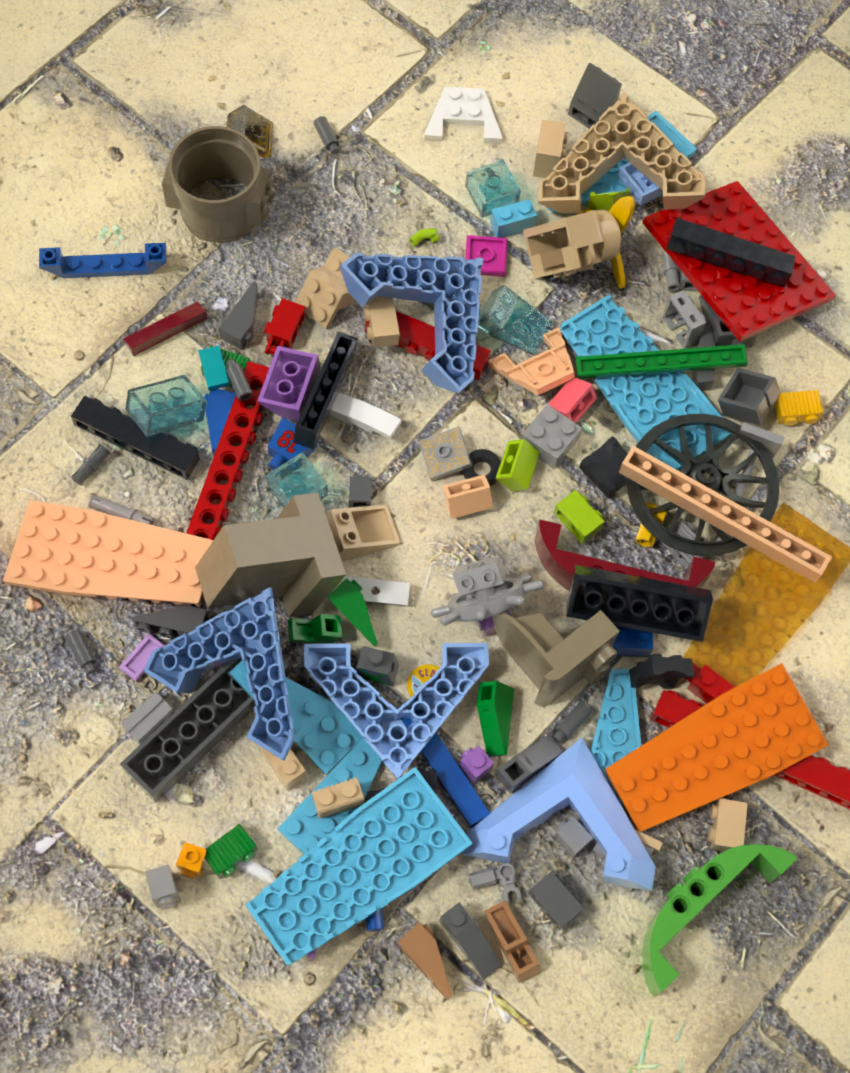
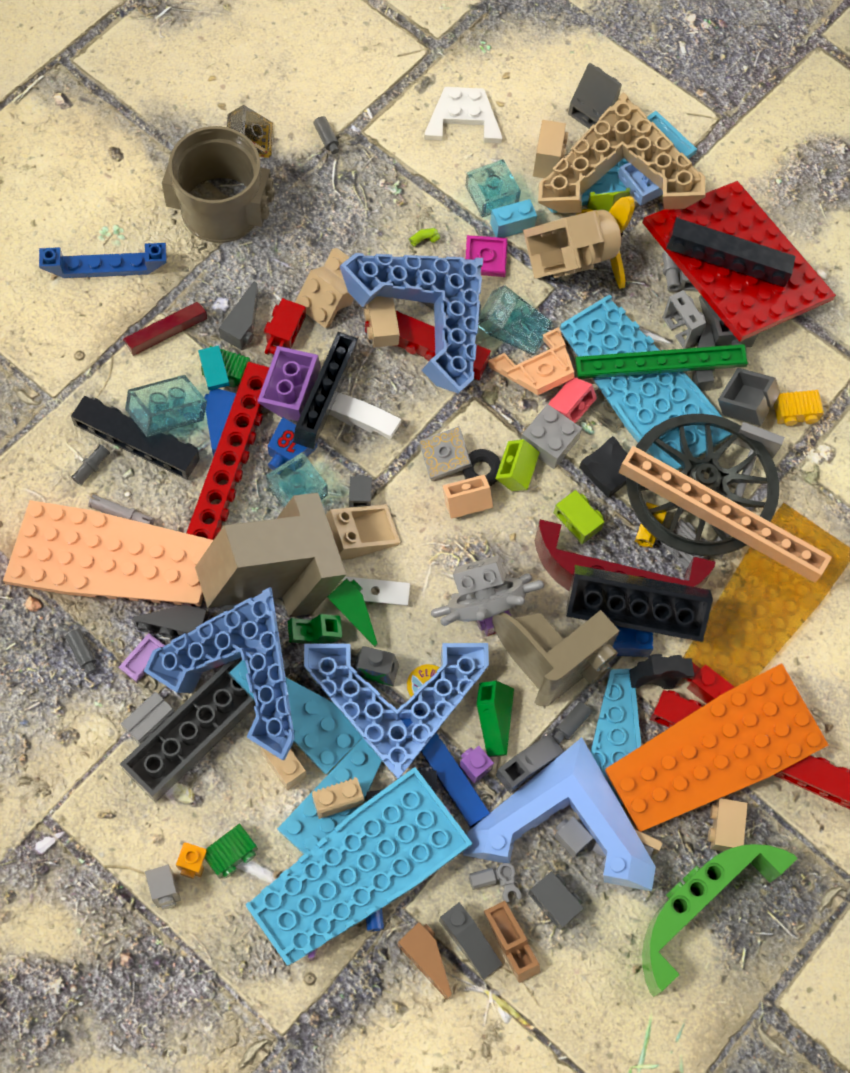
(238, 381): dark grey cylinder -> none

